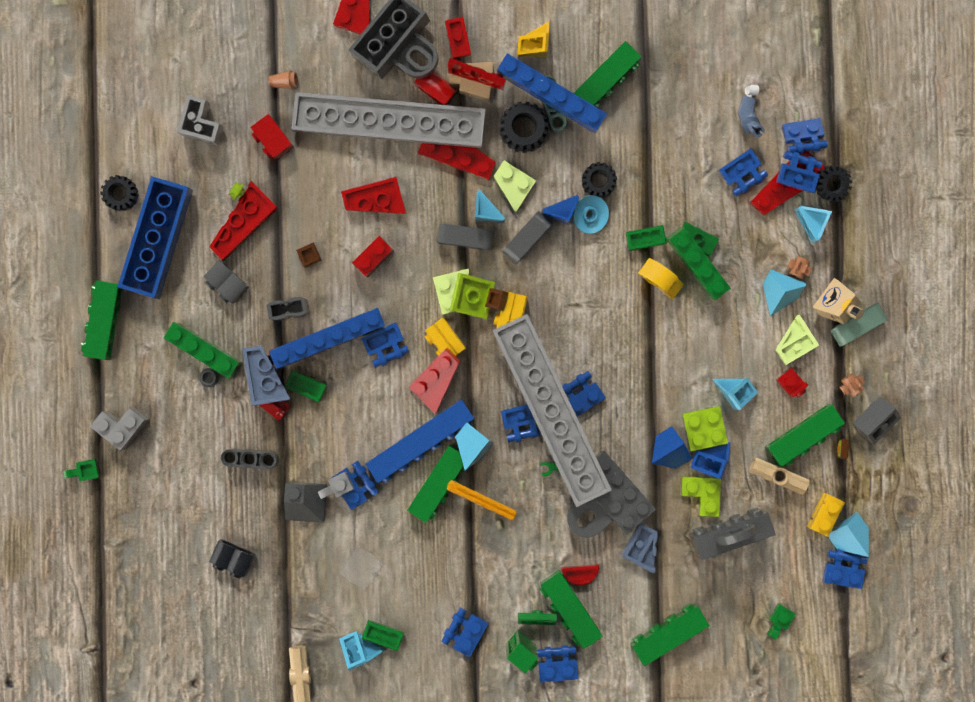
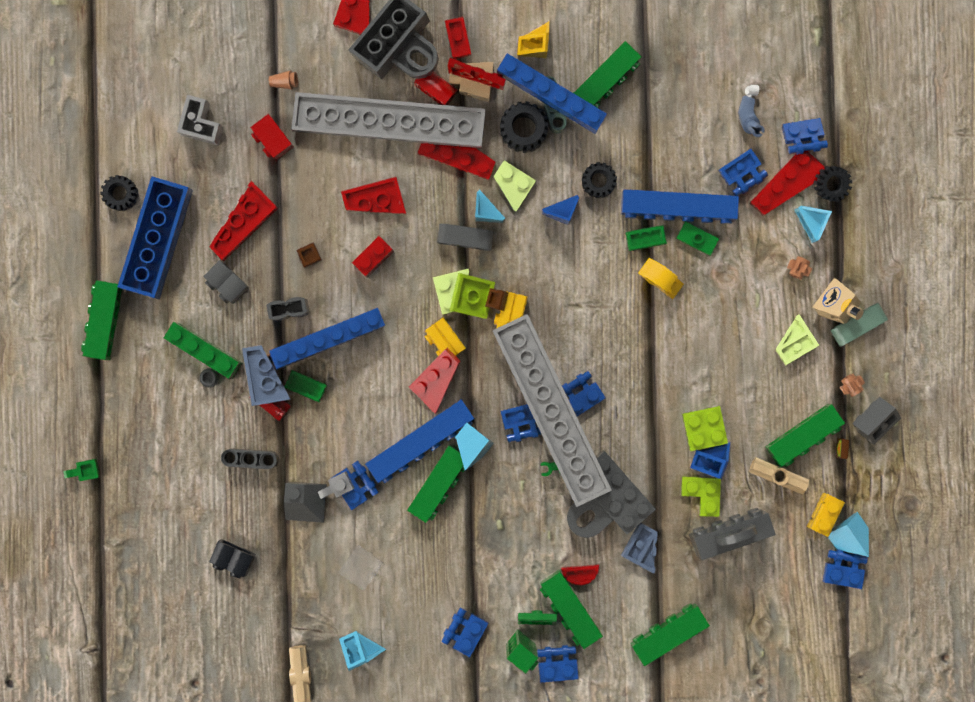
(122, 431): light grey brick -> none
(237, 191): lime plate -> none
(382, 635): green plate -> none
(383, 339): blue plate -> none
(481, 500): light orange axle -> none
(527, 237): dark grey beam -> none
(598, 214): medium azure dish -> none
(670, 450): blue slope -> none
(679, 205): none -> blue brick
(698, 263): green brick -> none
(736, 391): medium azure slope -> none
(781, 290): medium azure slope -> none
(781, 618): green plate -> none
(792, 383): red bracket -> none
(796, 177): blue plate -> none

